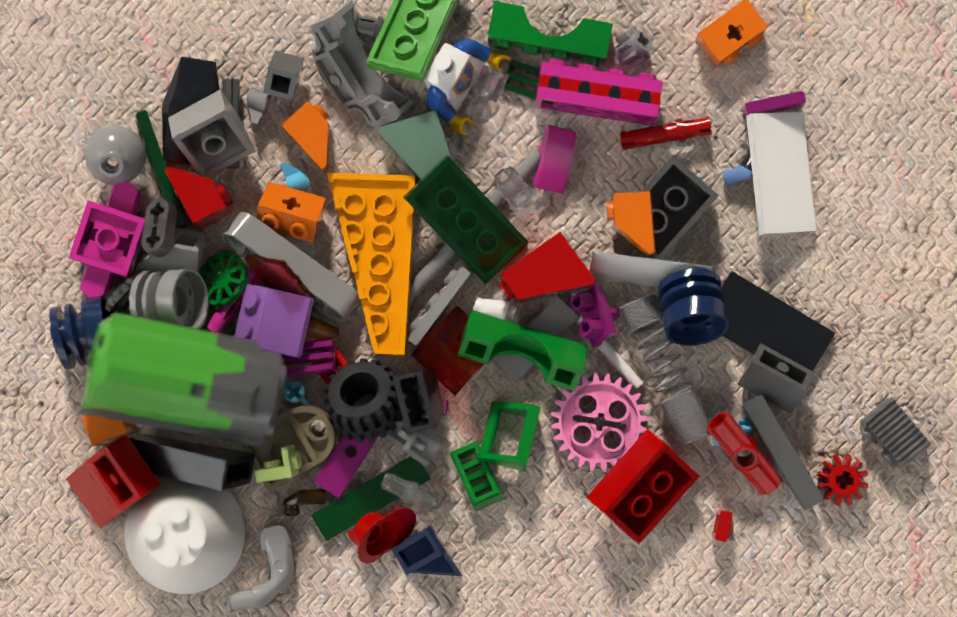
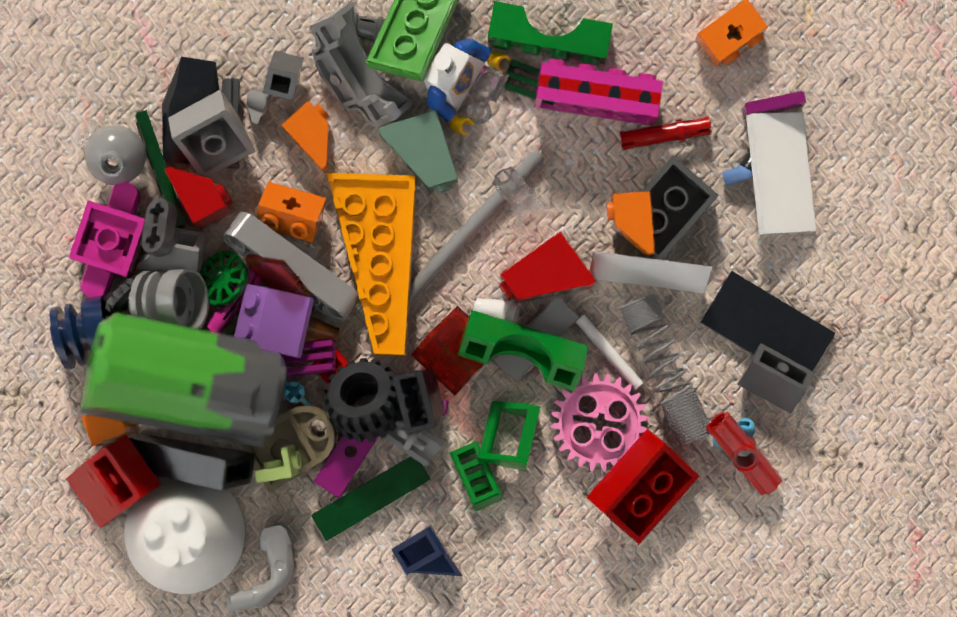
(295, 178): medium azure piece -> none
(303, 497): dark brown arm -> none
(380, 533): red piece -> none
(409, 492): clear axle -> none
(439, 305): light grey tile -> none
(465, 219): dark green tile -> none
(556, 159): dark pink slope -> none
(596, 315): magenta hips -> none
(633, 47): light grey gear -> none
(693, 307): dark blue wheel -> none
(723, 525): red tile -> none
(782, 452): dark grey slope -> none
(846, 489): red gear -> none
(894, 433): flat silver brick -> none

